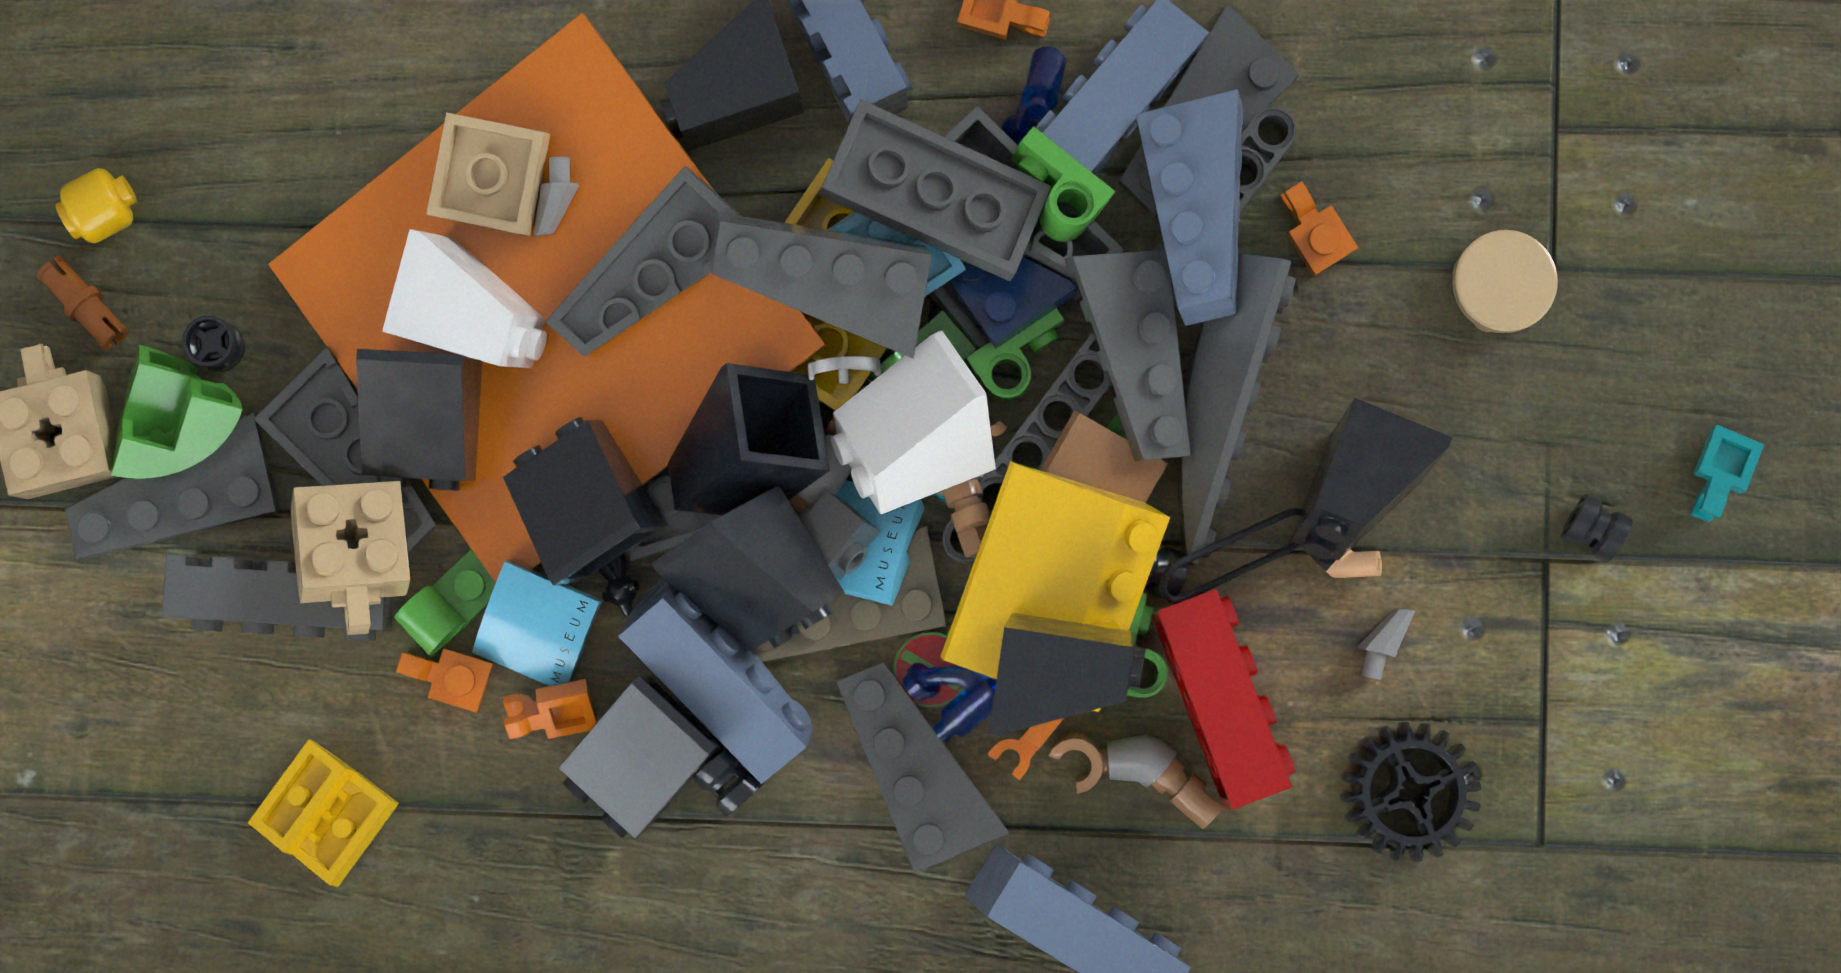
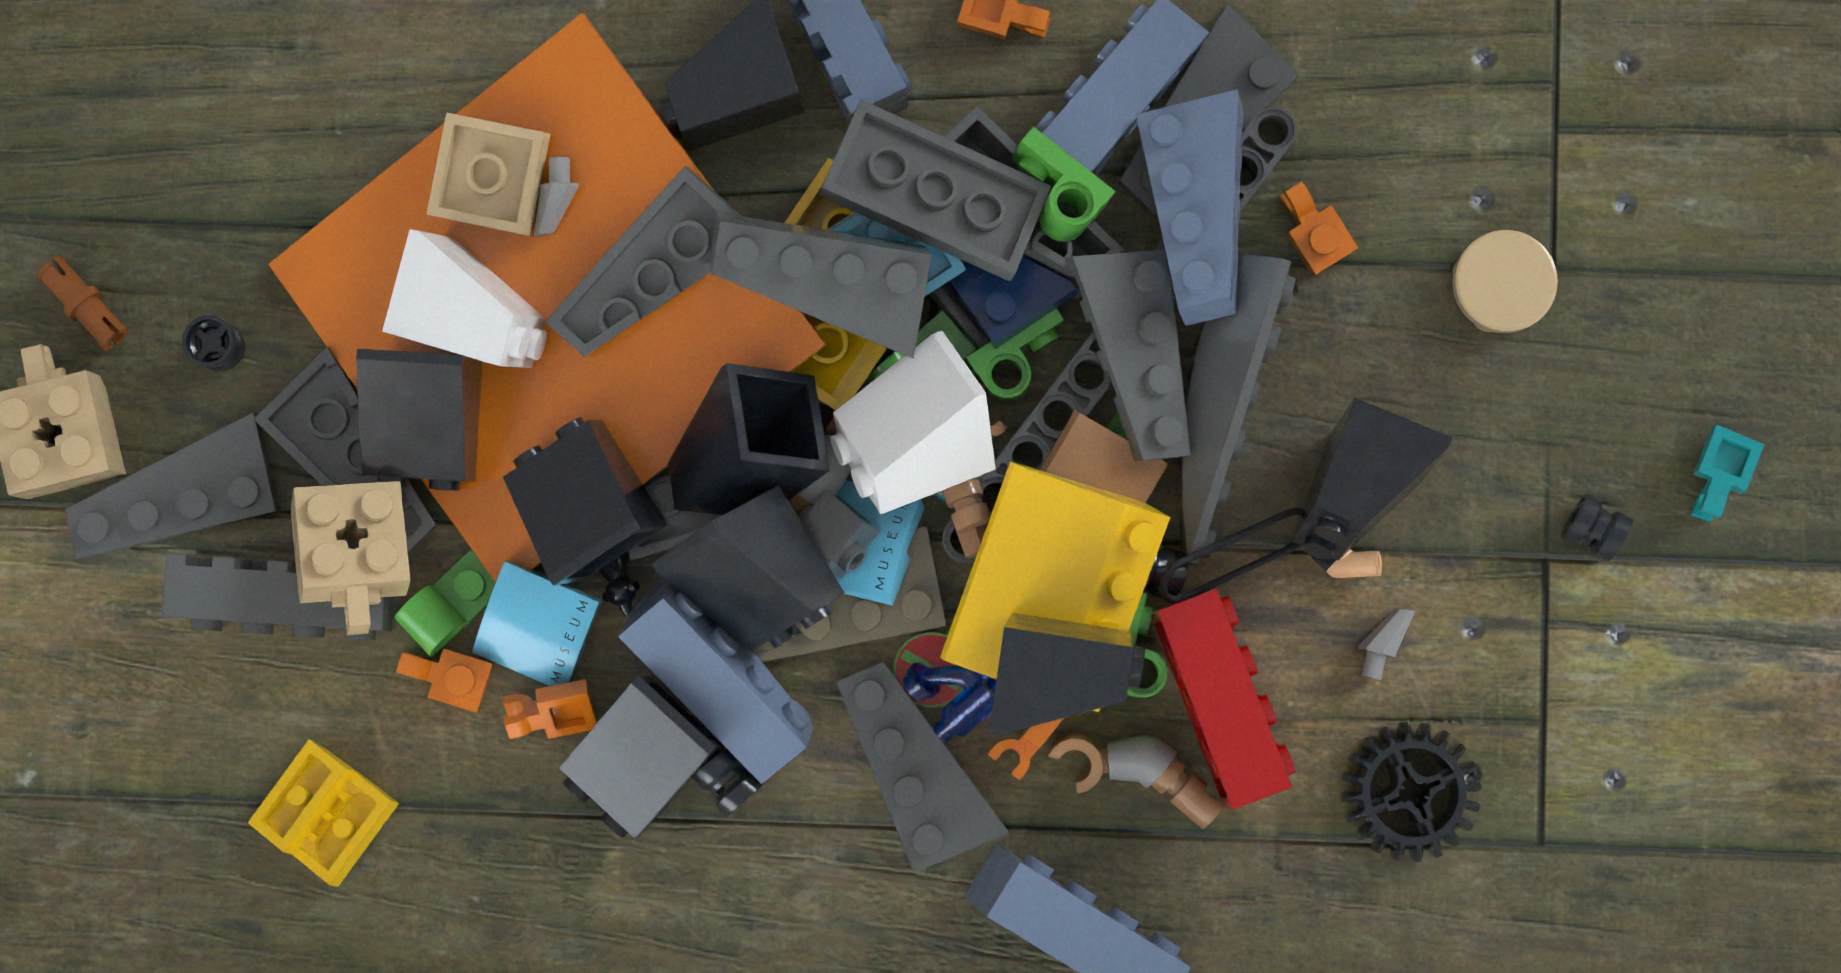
(96, 205): yellow head -> none
(170, 417): bright green brick -> none
(842, 364): white piece -> none
(1039, 92): clear blue plant -> none

